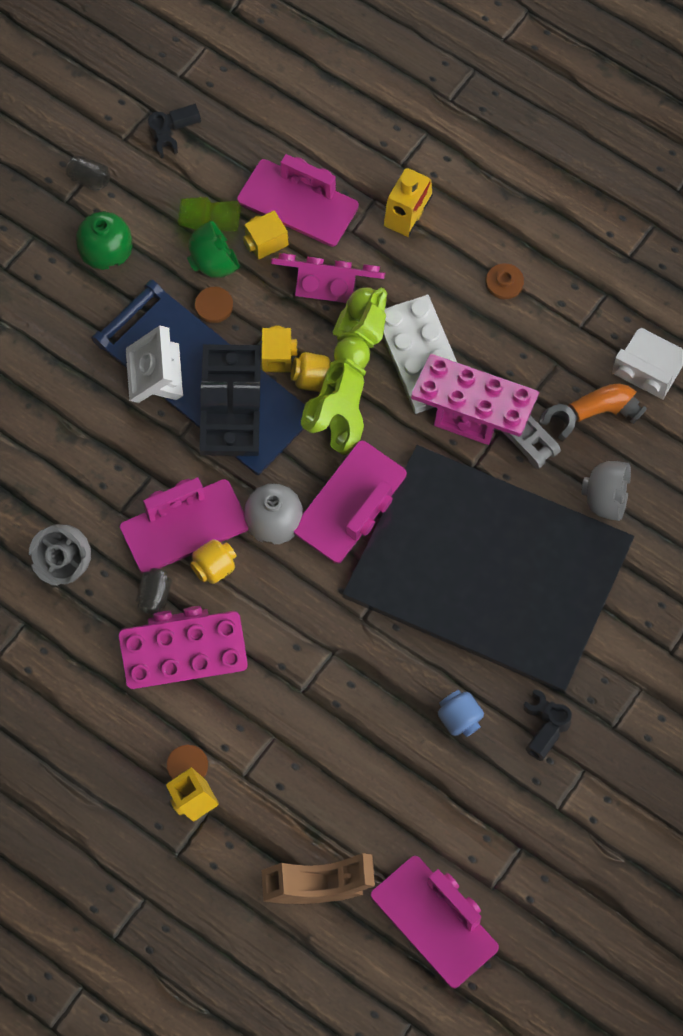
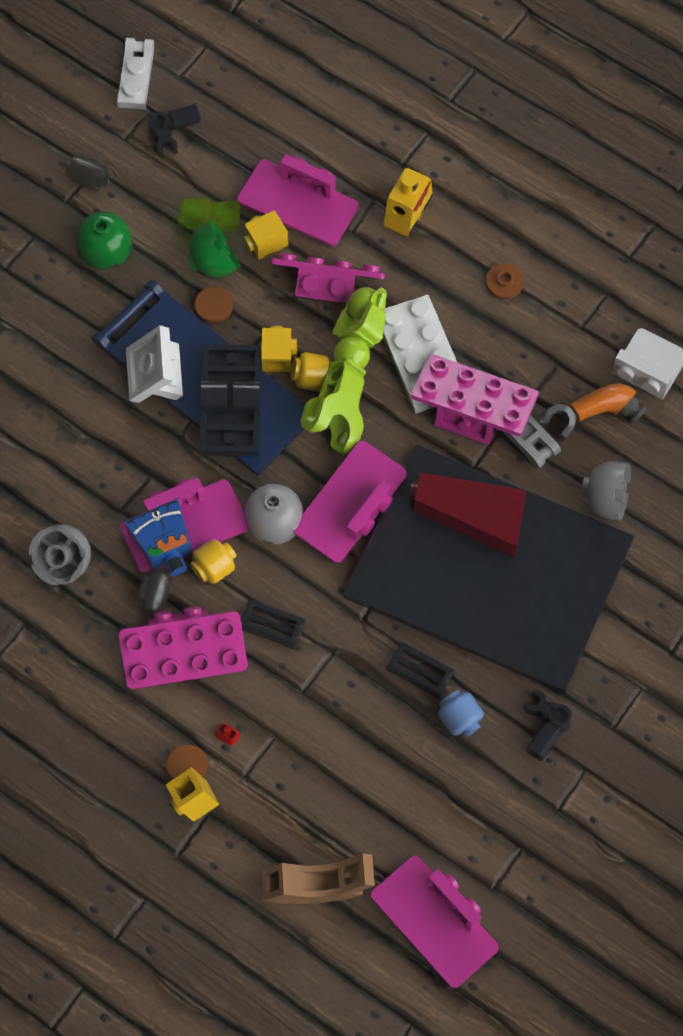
(135, 74): none -> white plate
(161, 537): none -> blue torso
(227, 733): none -> red rock
(268, 634): none -> black tile
(415, 680): none -> black tile
(472, 508): none -> dark red slope

